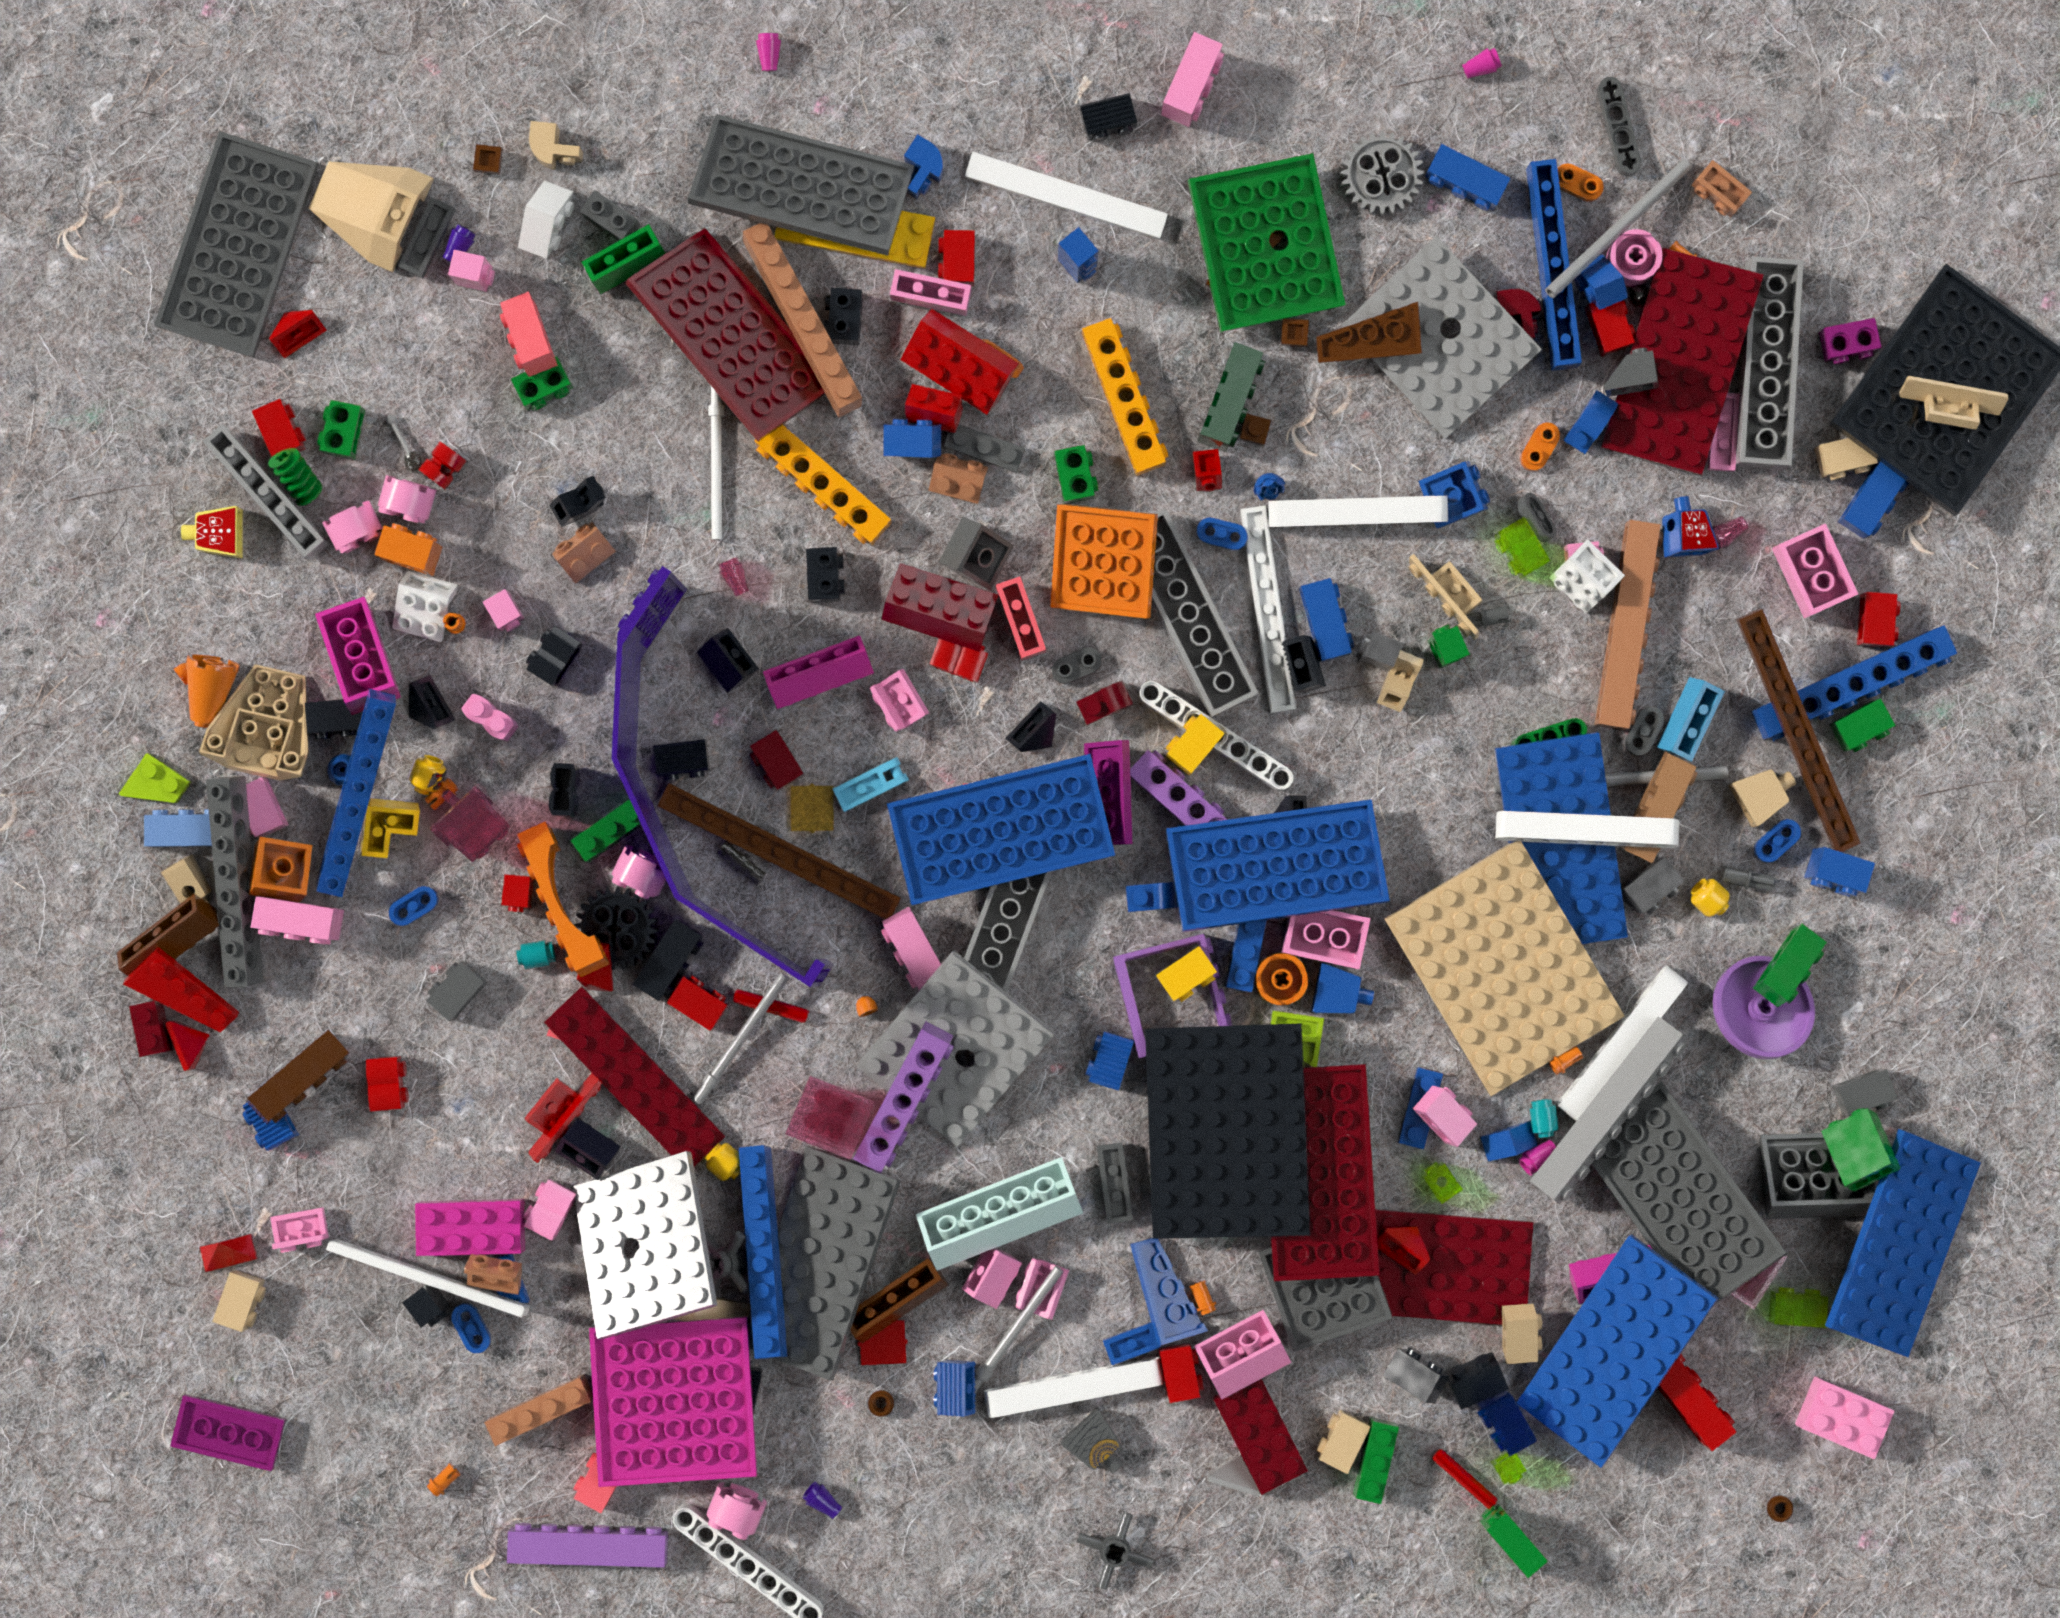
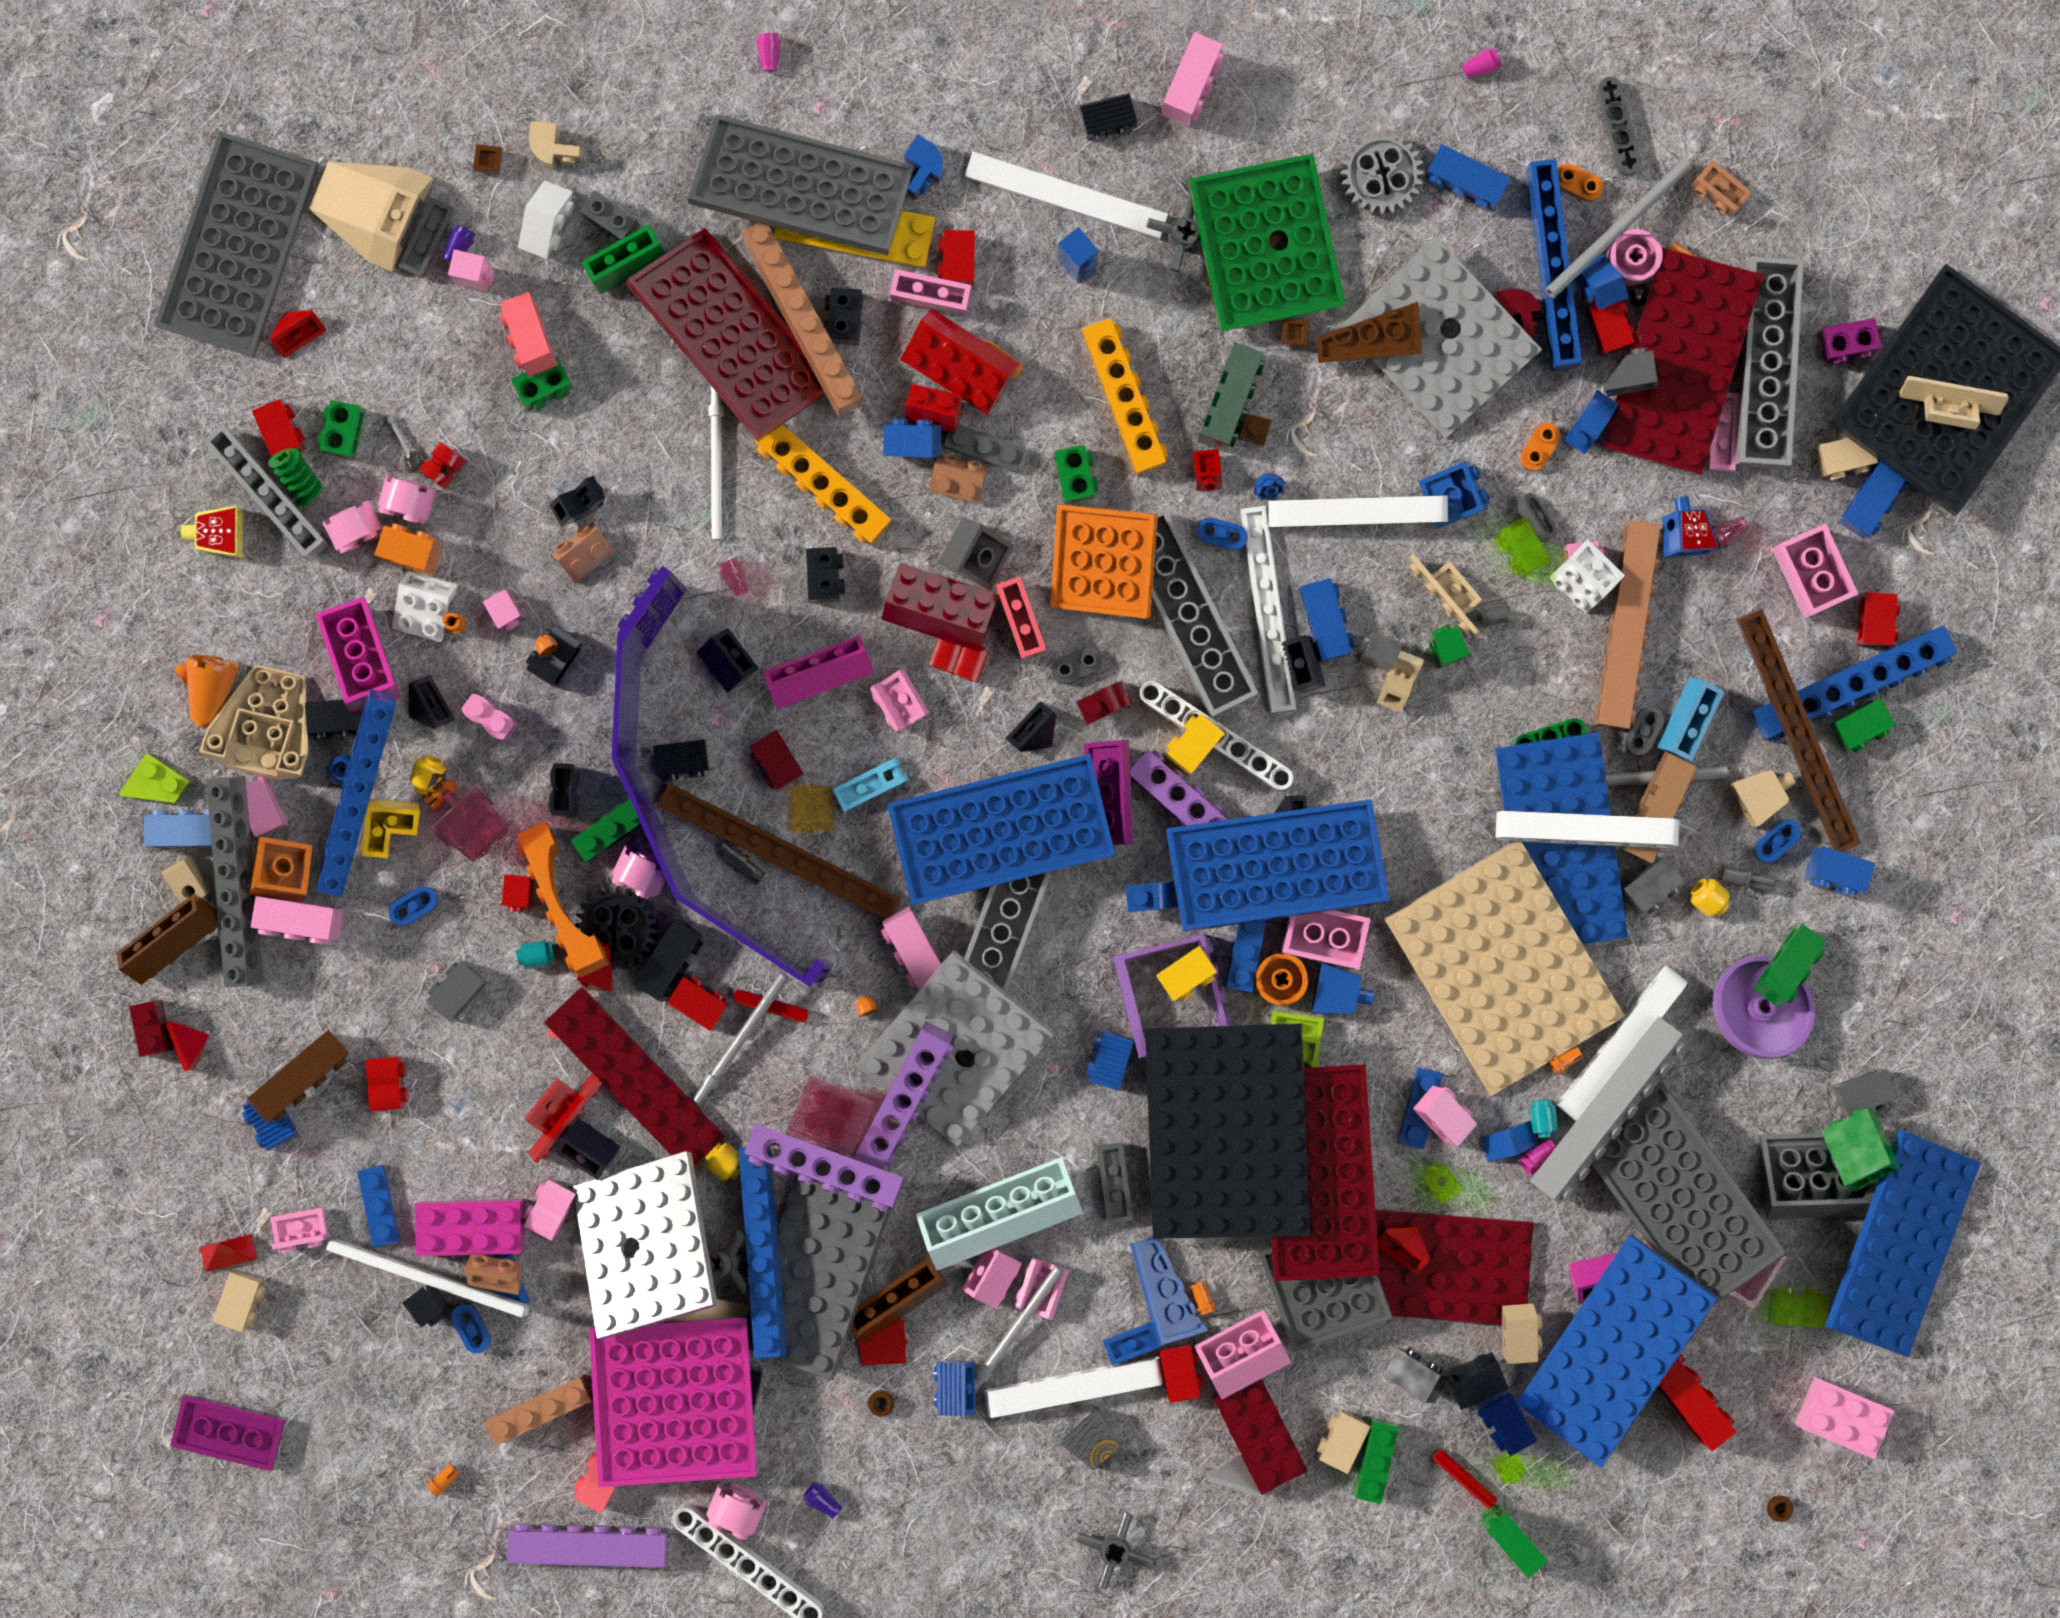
(177, 988): red wing -> none
(378, 1206): none -> blue plate
(546, 645): none -> orange hinge
(763, 1138): none -> medium lavender brick
(1174, 236): none -> dark grey bar

